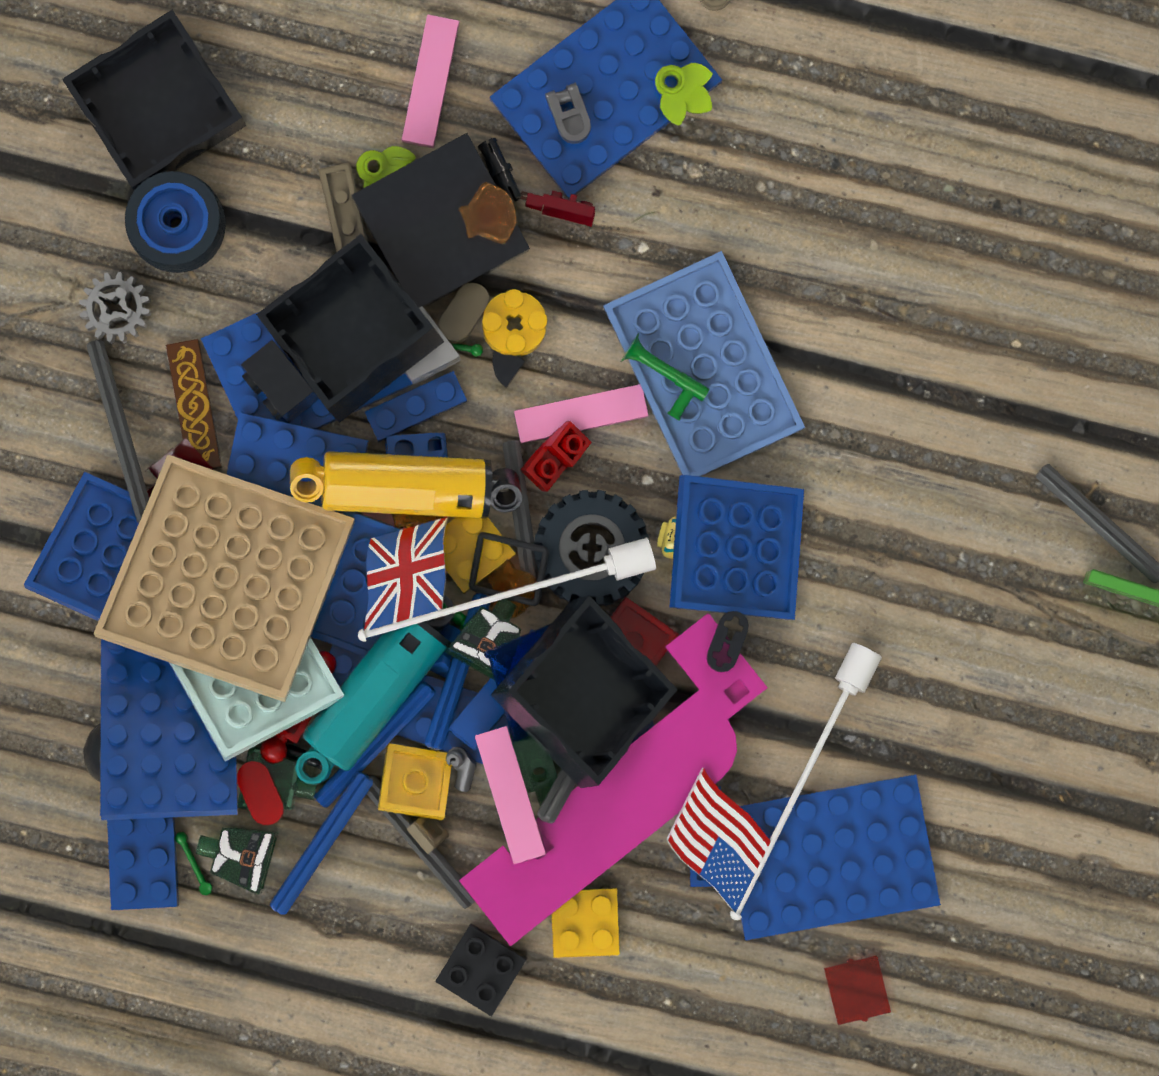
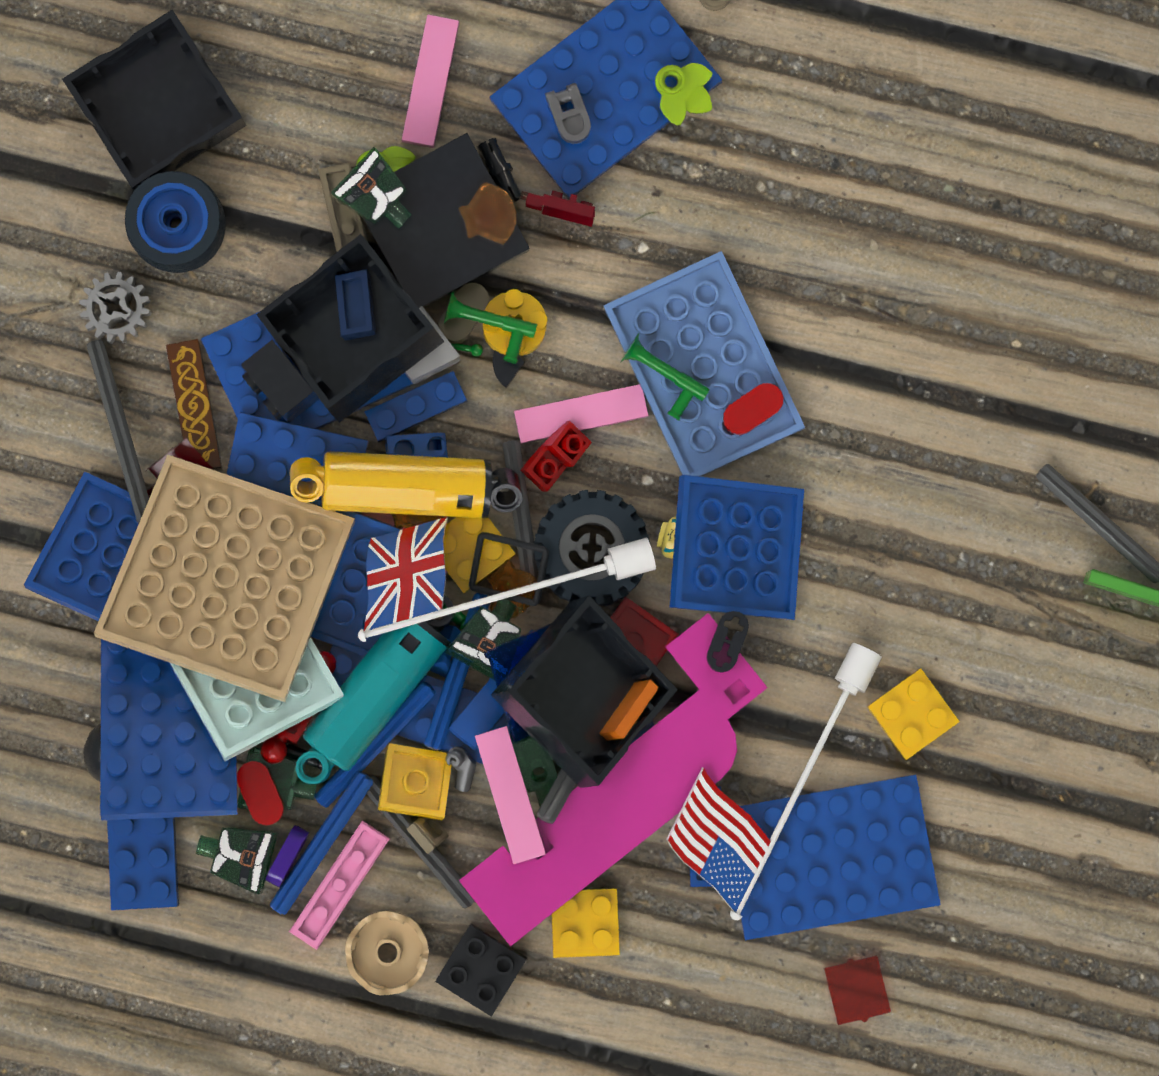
(205, 887): green hinge -> none
(287, 856): none -> dark purple beam
(339, 885): none -> bright pink tile
(355, 305): none -> dark blue tile
(373, 191): none -> torso
(373, 972): none -> tan plate
(518, 327): none -> green piece
(629, 710): none -> orange tile
(753, 409): none -> red tile
(913, 714): none -> yellow plate

